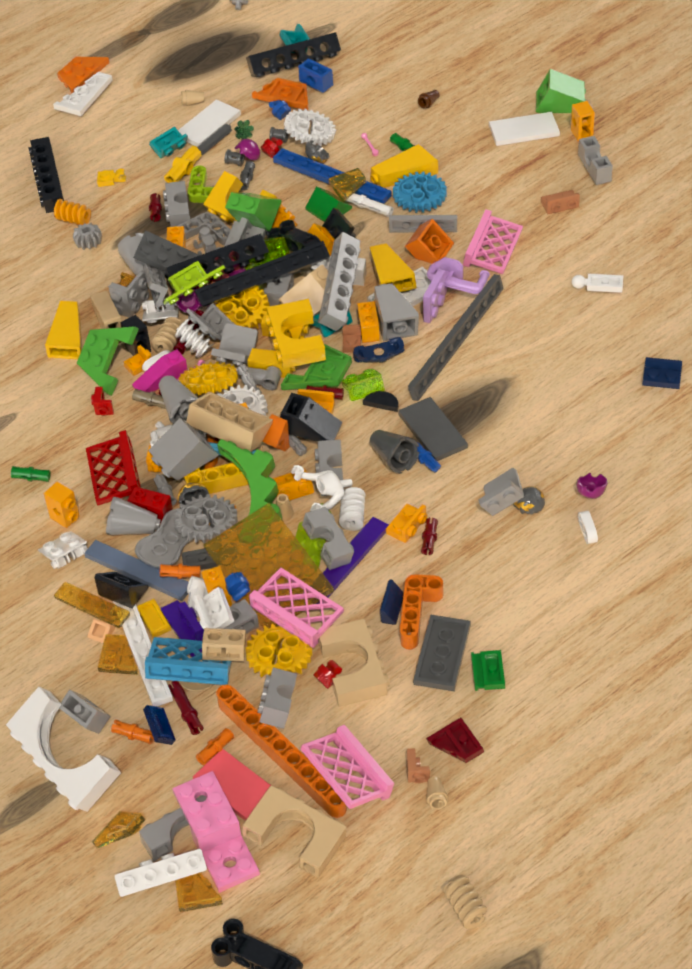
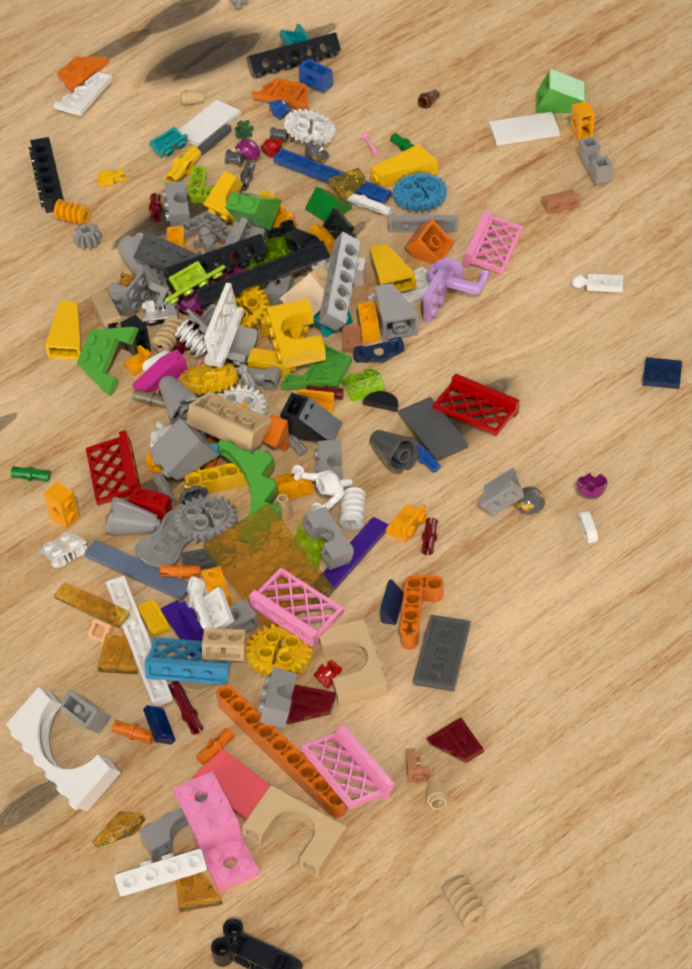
(101, 406): red bracket -> none
(119, 588): black slope -> none
(222, 328): none -> white fence
(237, 585): blue piece -> none
(309, 703): none -> dark red wing
(455, 338): dark grey plate -> none
(483, 396): none -> red fence
(488, 670): green plate -> none

